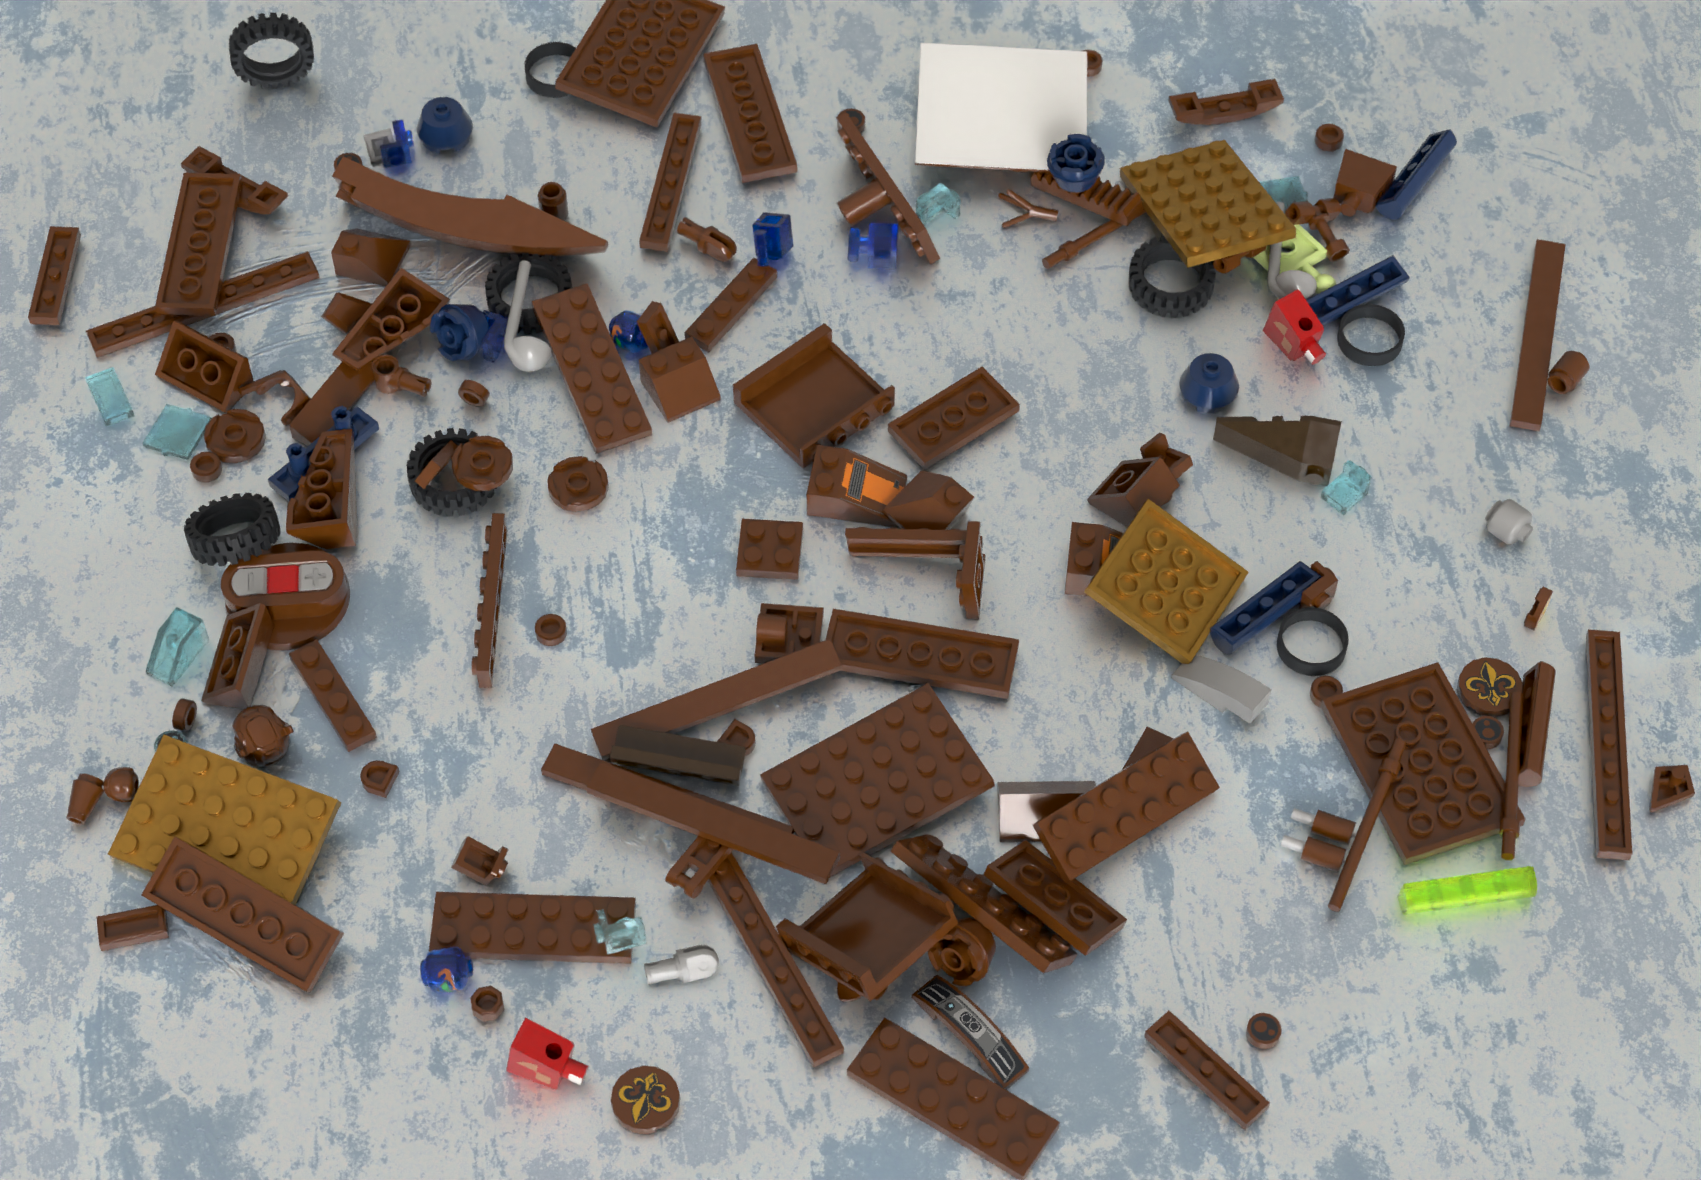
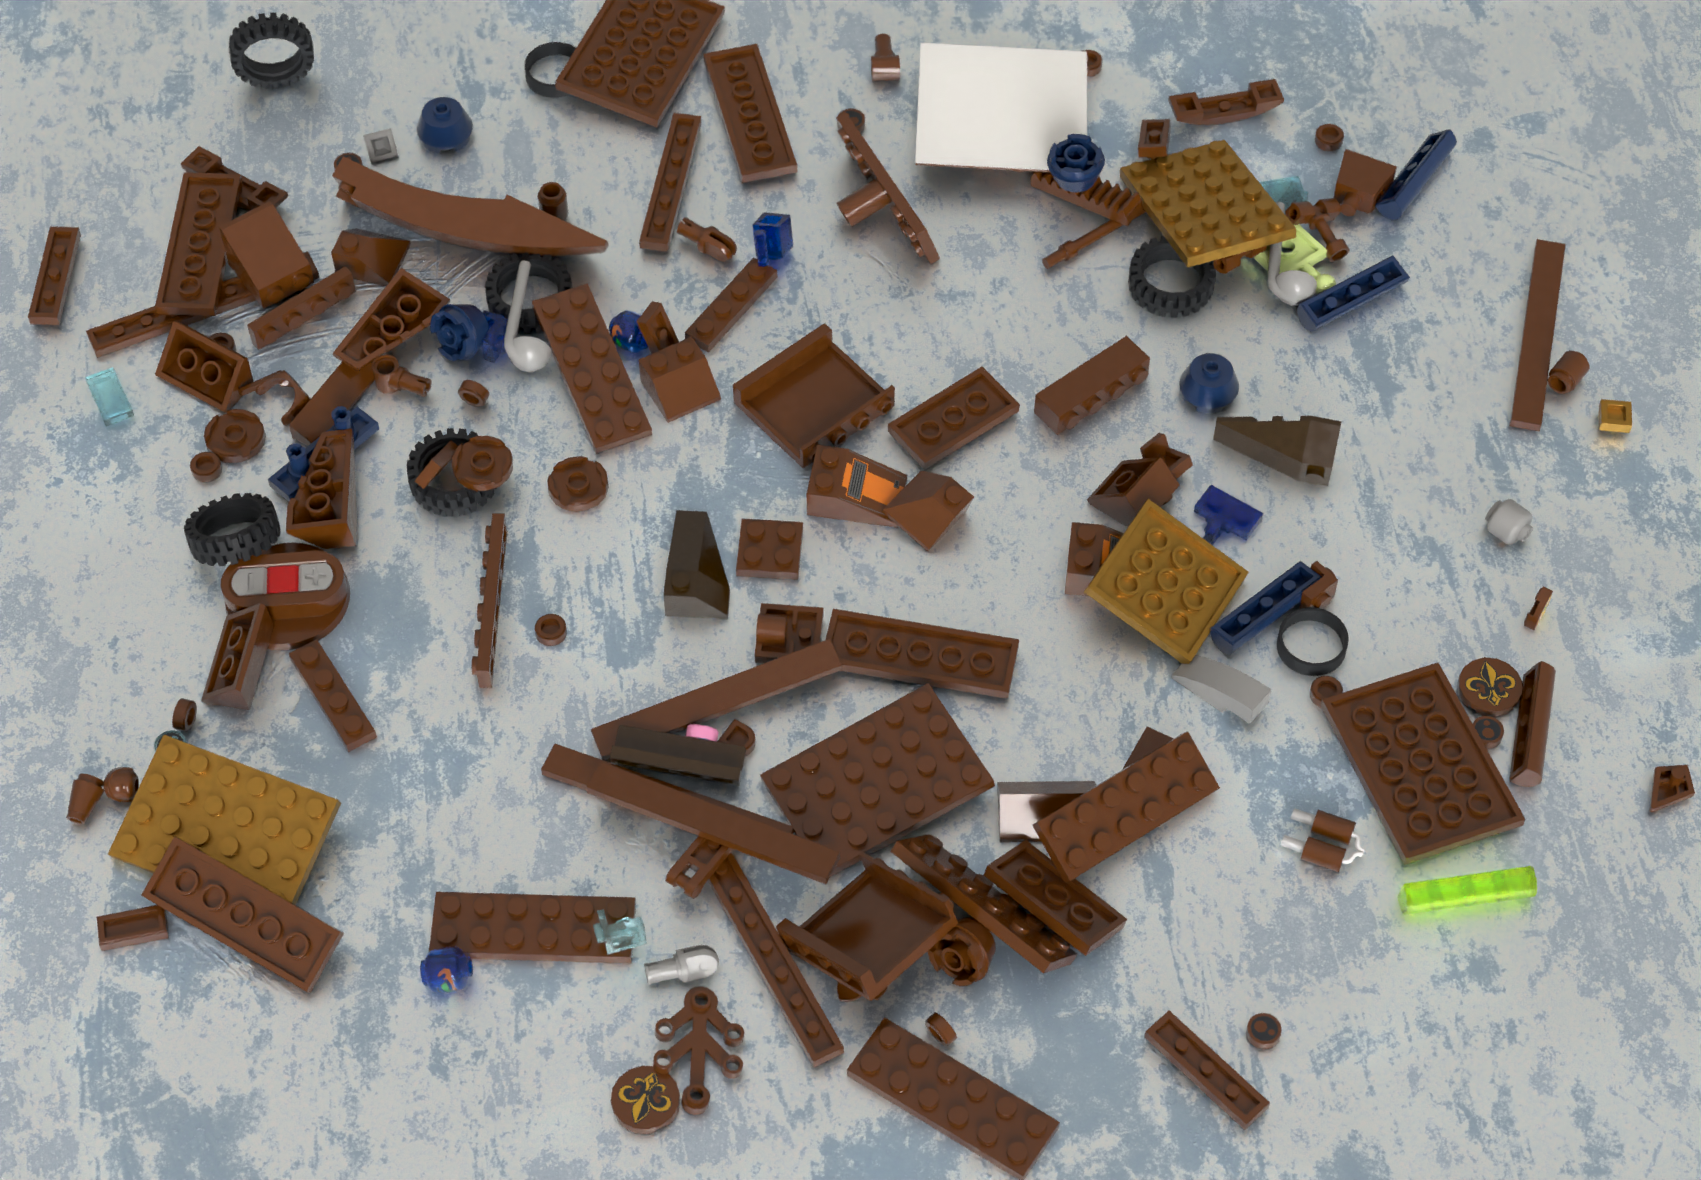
(176, 646): clear light blue slope -> none
(177, 432): clear light blue piece -> none
(261, 736): reddish brown helmet -> none
(265, 255): none -> reddish brown slope
(301, 308): none -> reddish brown plate
(345, 311): reddish brown piece -> none
(379, 777): reddish brown tile -> none
(397, 152): clear blue bracket -> none
(480, 861): reddish brown bracket -> none
(487, 1003): reddish brown tile -> none
(544, 1056): red torso -> none
(694, 570): none -> dark brown wedge
(698, 1042): none -> reddish brown plant
(702, 732): none -> bright pink tile
(879, 245): clear blue brick -> none
(884, 63): none -> reddish brown pin
(929, 543): reddish brown bracket -> none
(935, 202): clear light blue bracket -> none
(940, 1029): none -> reddish brown tile
(974, 1029): slope -> none
(1034, 211): reddish brown plant -> none
(1092, 385): none -> reddish brown brick
(1154, 138): none -> reddish brown plate
(1226, 515): none -> clear blue hinge
(1295, 328): red torso -> none
(1347, 488): clear light blue bracket -> none
(1377, 312): black tyre -> none
(1388, 771): reddish brown bar -> none
(1509, 825): reddish brown bar -> none
(1608, 745): reddish brown plate -> none
(1615, 416): none -> pearl gold plate

